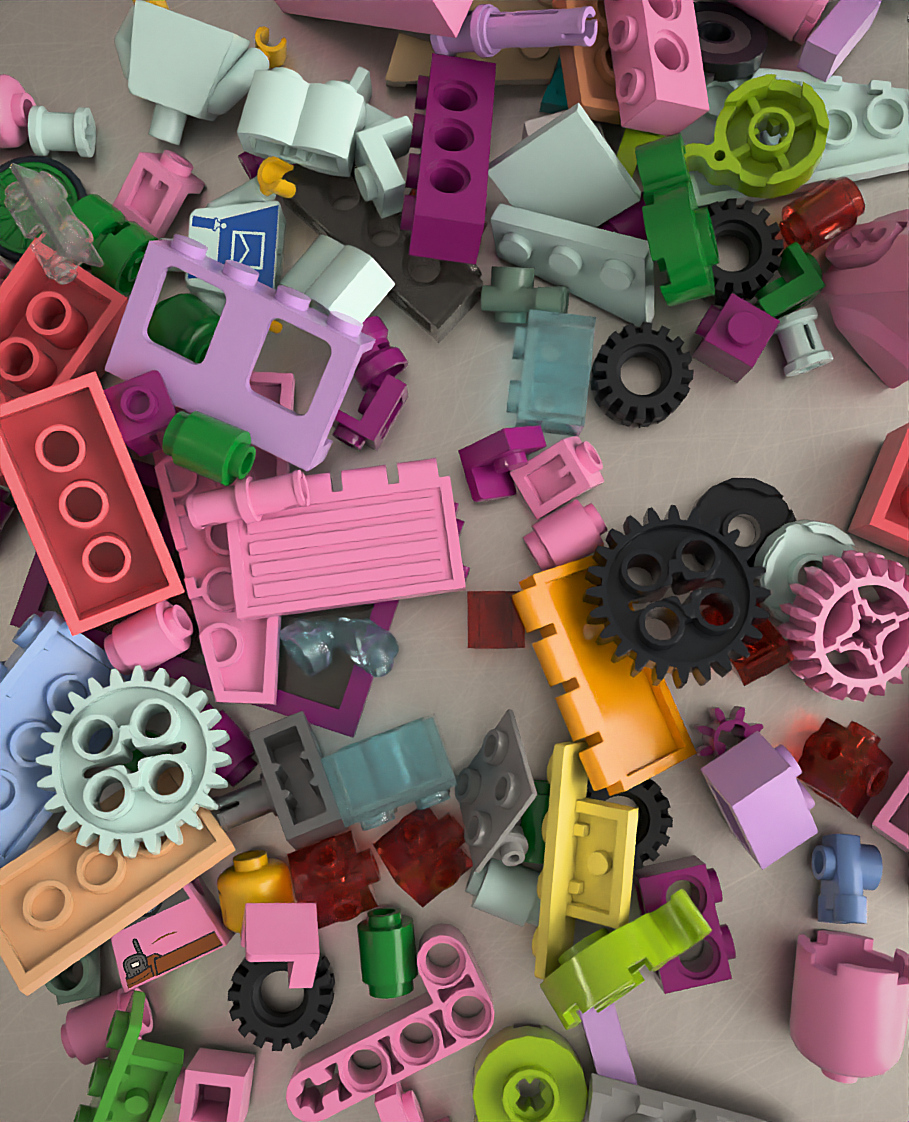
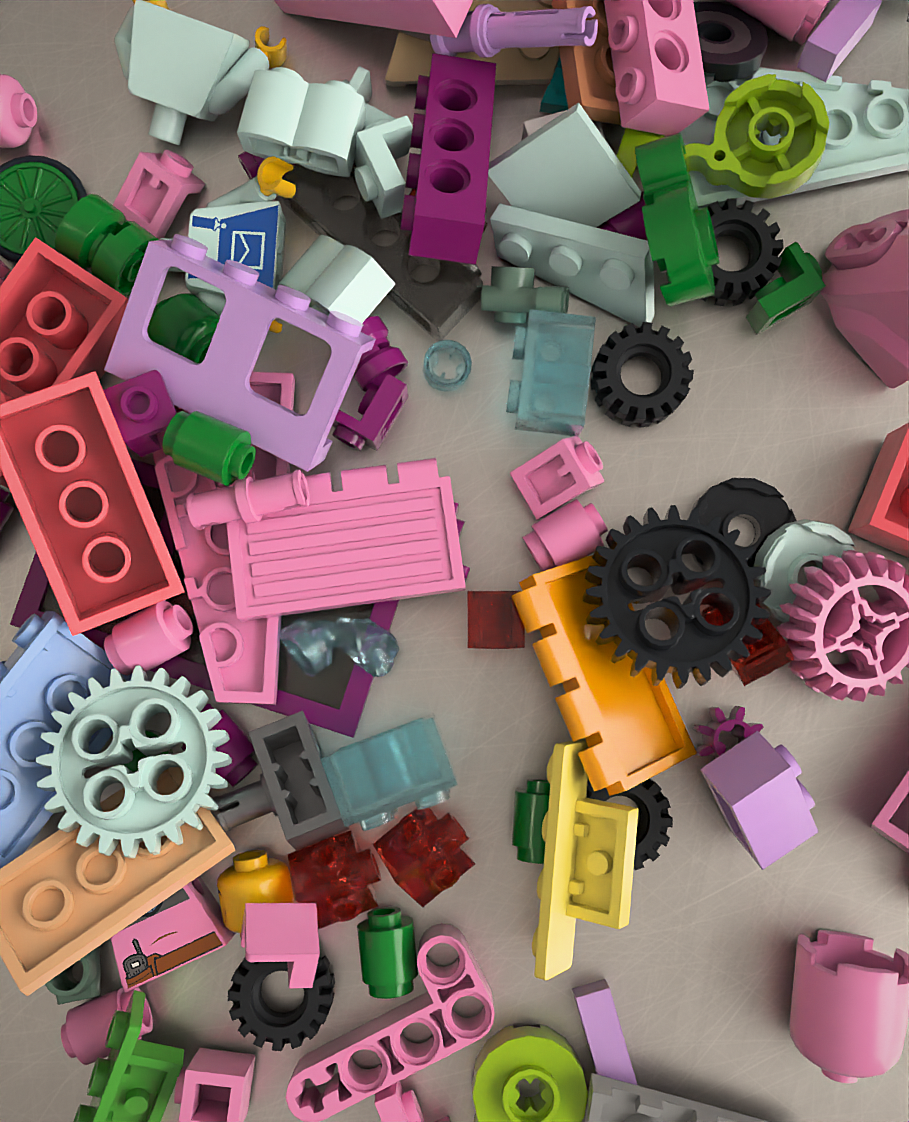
(41, 205): clear hinge -> none
(61, 131): light aqua bush -> none
(431, 360): none -> clear light blue bush
(492, 459): magenta bracket -> none
(495, 796): light grey hinge -> none
(506, 892): light aqua brick -> none
(608, 964): lime piece -> none
(651, 889): magenta brick -> none
(733, 337): magenta brick -> none
(801, 342): light aqua bush -> none
(822, 214): clear red brick -> none
(844, 765): clear red brick -> none
(844, 873): medium blue plate -> none

